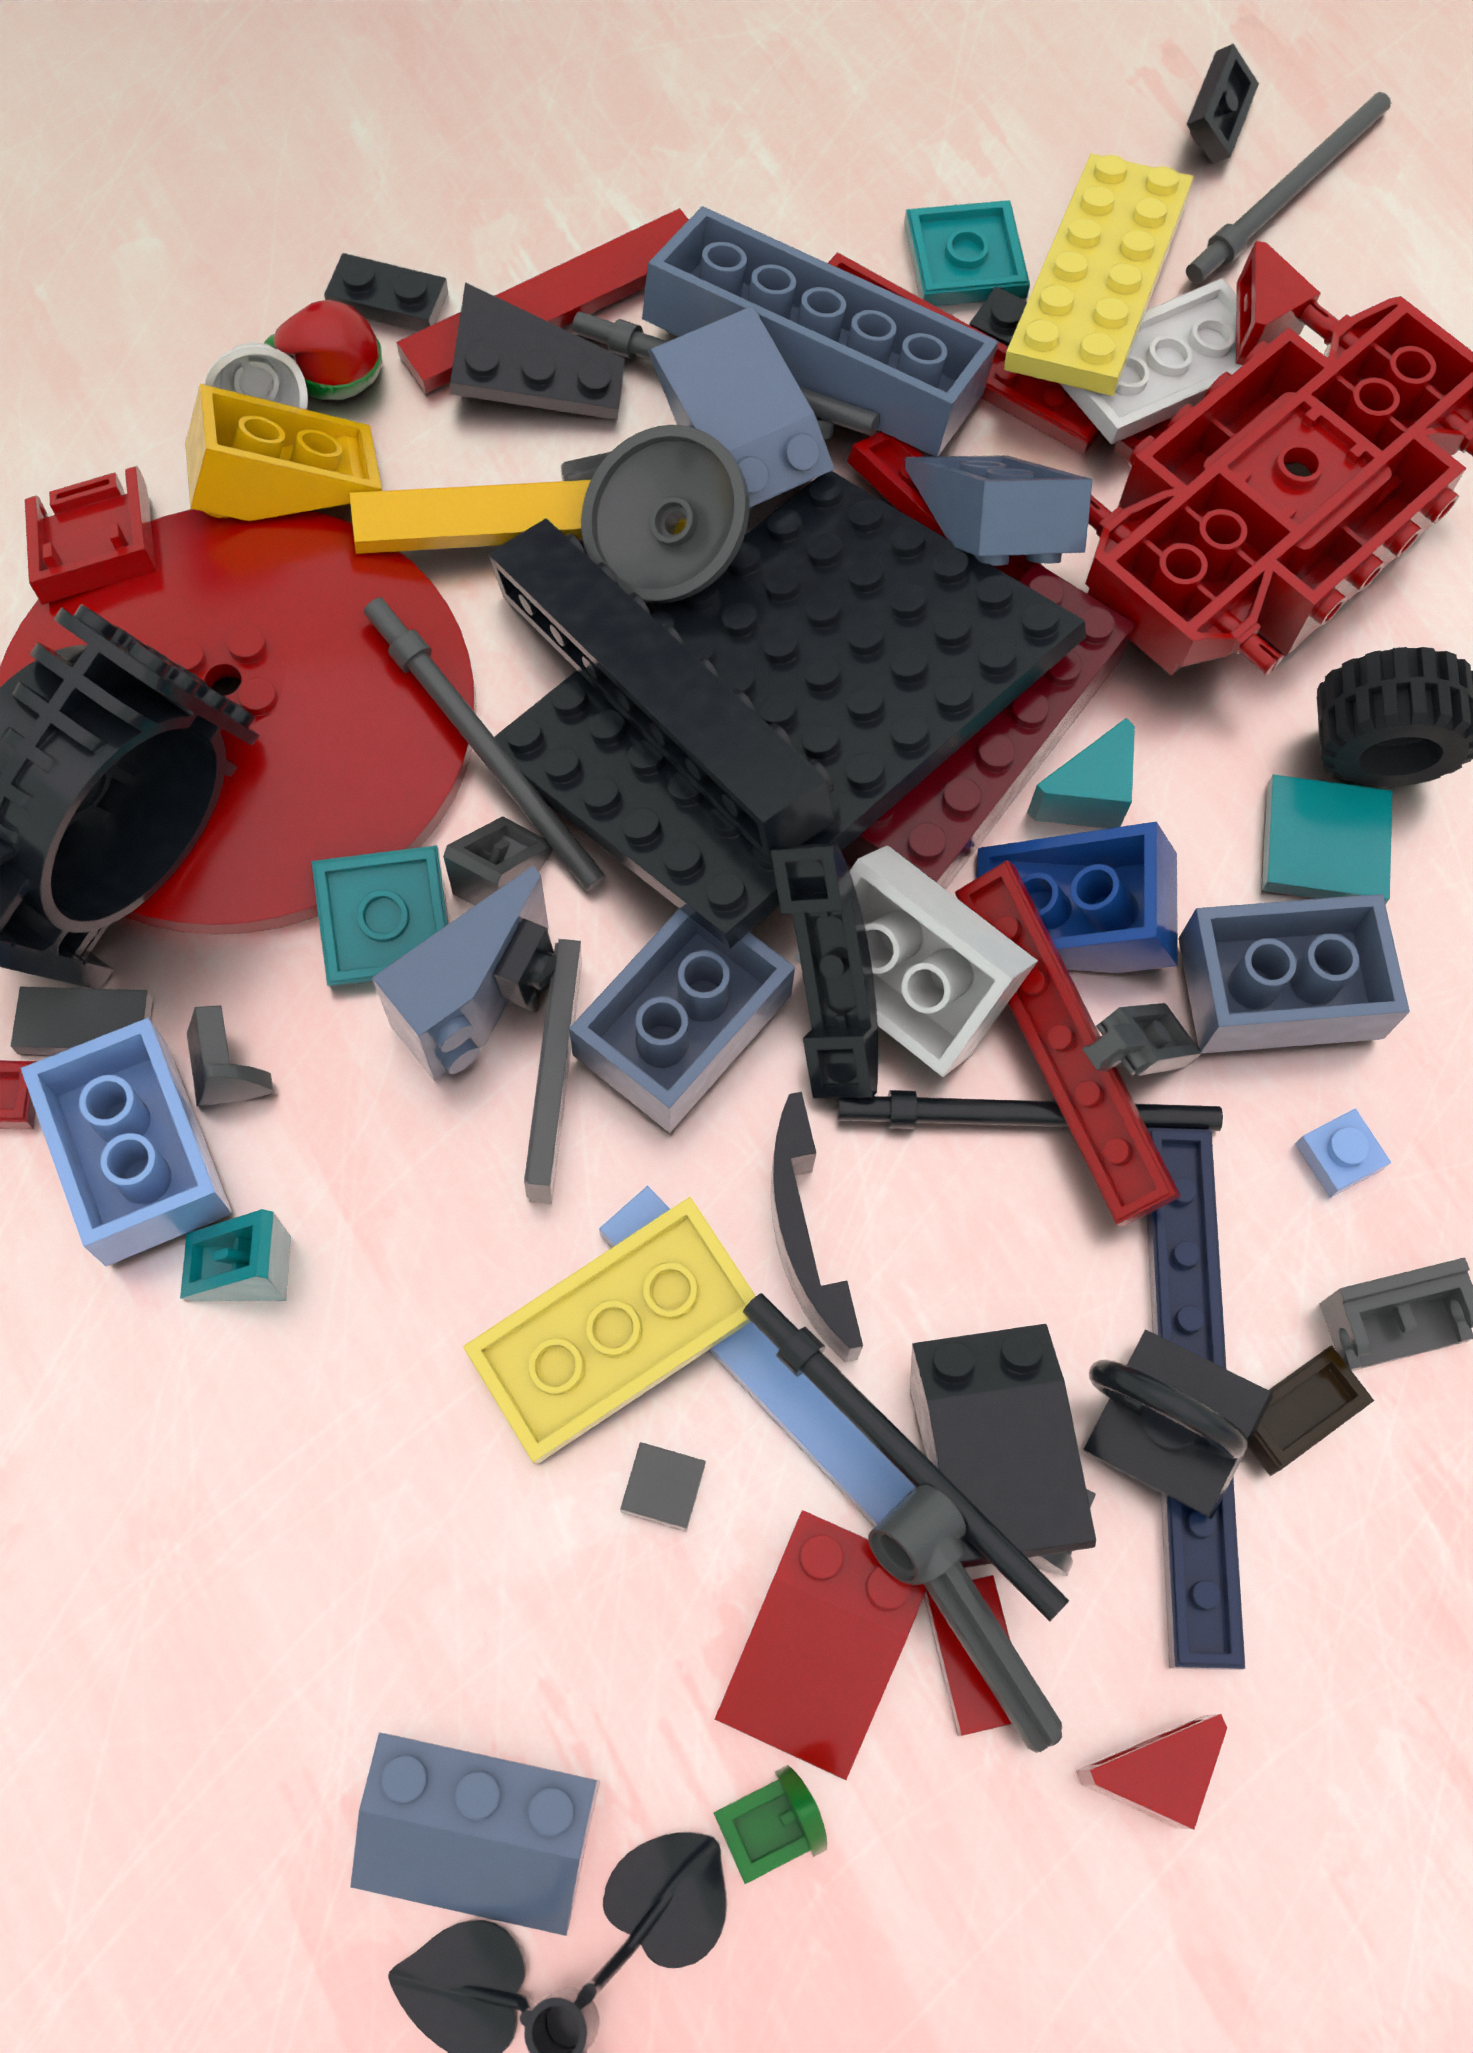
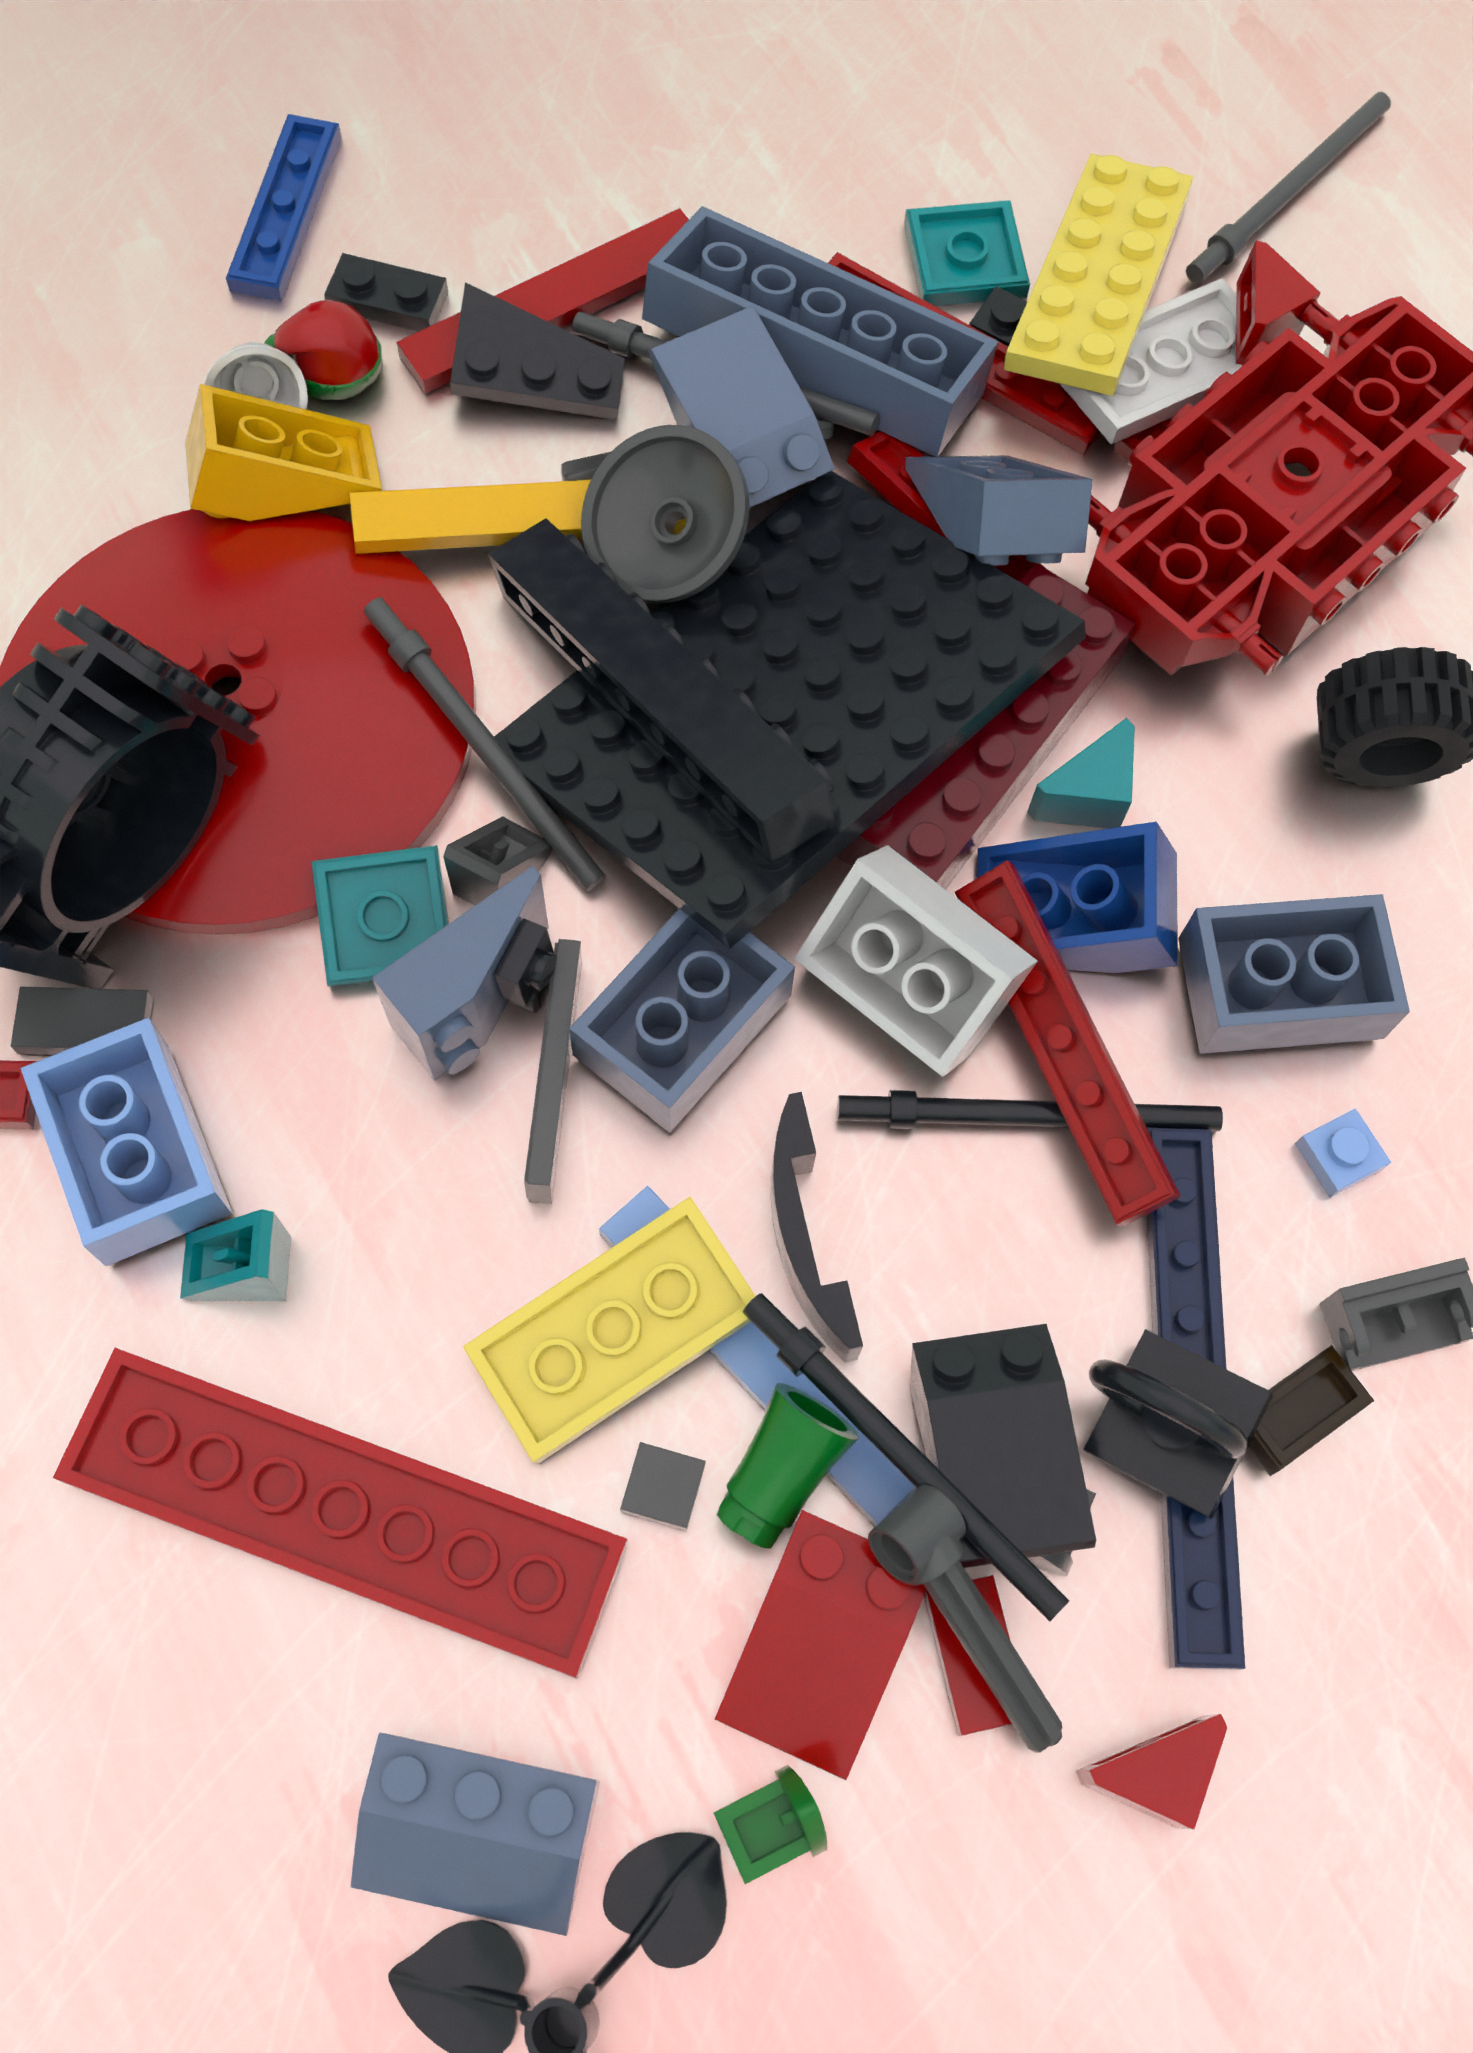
(91, 539): red container -> none
(213, 1075): dark grey tile -> none
(284, 208): none -> blue tile
(344, 1511): none -> red plate
(783, 1465): none -> green plant
(835, 969): black slope -> none
(1142, 1041): dark grey hinge -> none
(1222, 104): black plate -> none
(1326, 839): teal tile -> none

